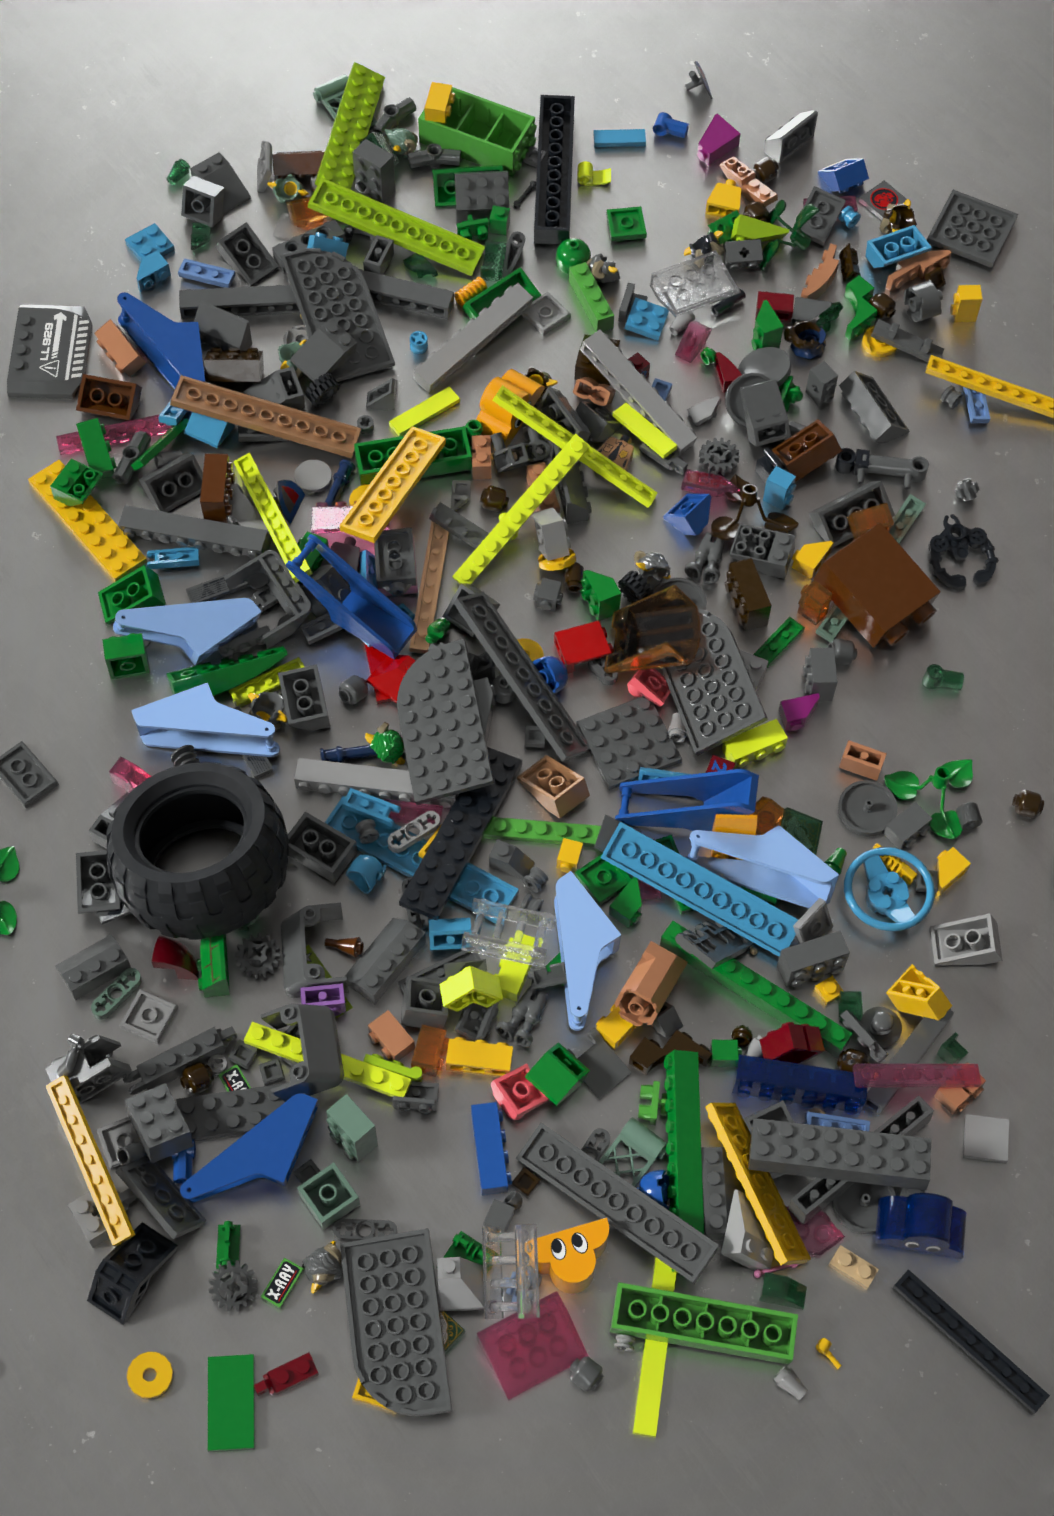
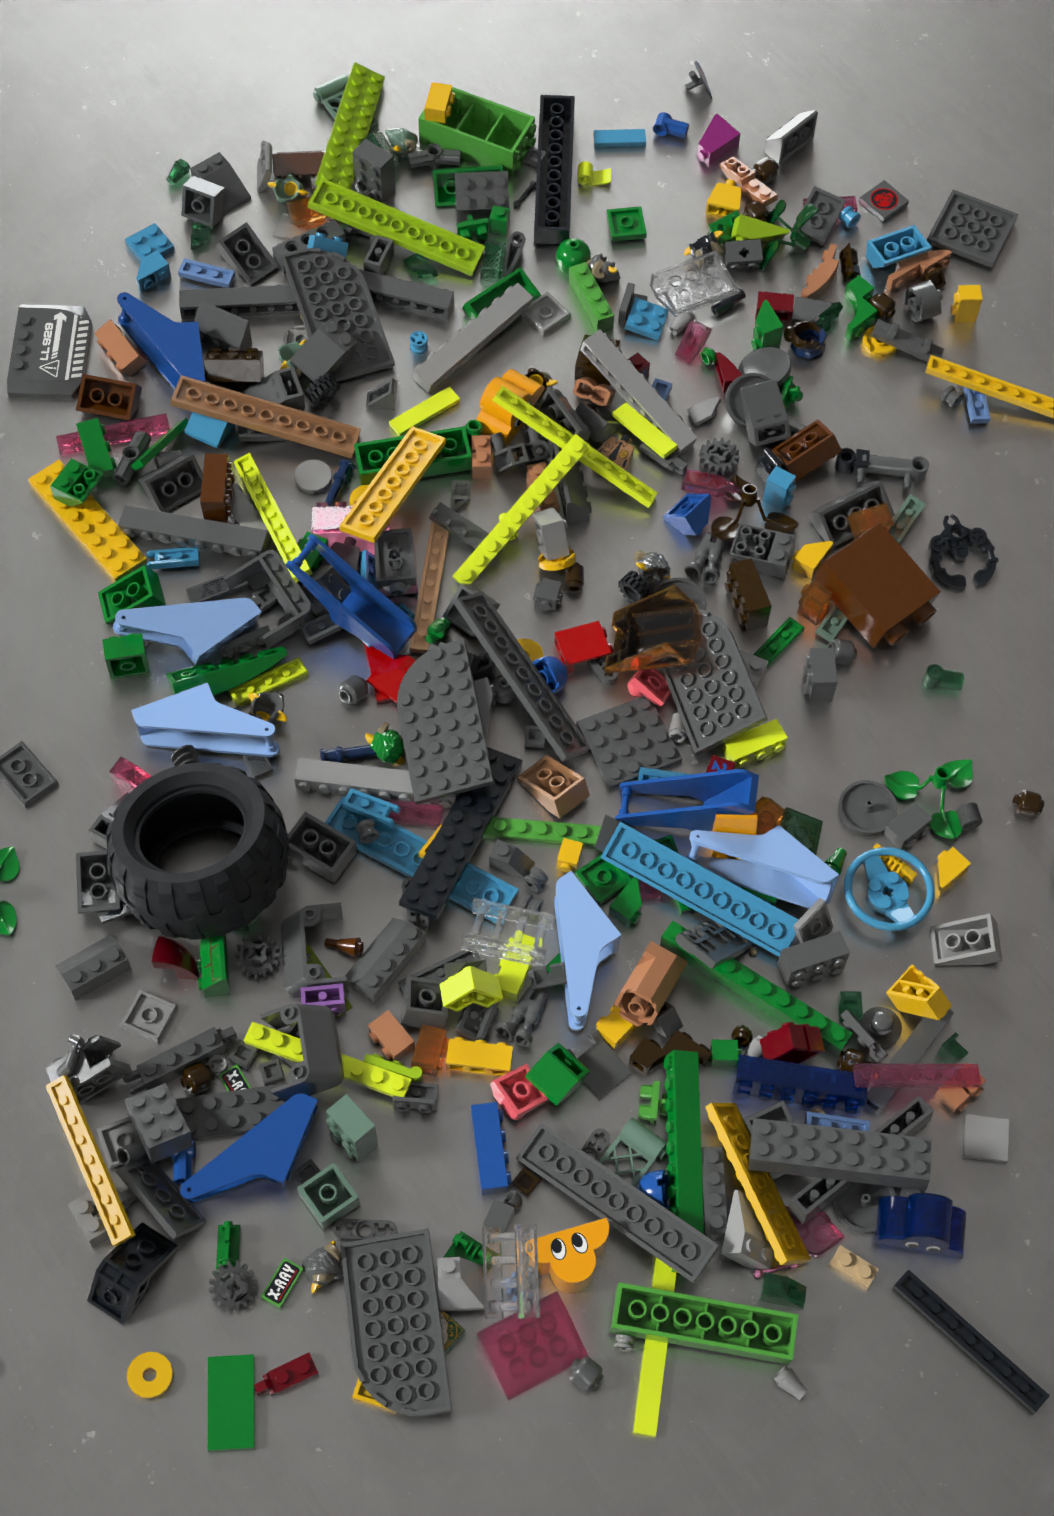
(116, 1002): sand green beam -> none
(171, 415): dark azure plate -> none
(289, 498): shield -> none
(304, 698): dark grey slope -> none
(365, 871): dark azure helmet -> none
(369, 421): dark grey bush -> none
(393, 115): dark grey piece -> none
(398, 834): light grey beam -> none
(448, 933): dark azure brick -> none
(470, 291): light orange piece -> none
(494, 498): dark brown head -> none
(601, 594): green slope -> none
(797, 711): magenta slope -> none
(821, 383): dark grey brick -> none
(823, 1348): yellow hand -> none
(828, 990): yellow plate -> none
(844, 175): blue slope -> none
(862, 760): nougat brick -> none
(873, 407): dark grey slope -> none
(897, 217): dark brown hair -> none
(920, 883): dark grey plate -> none
(967, 489): dark grey gear -> none

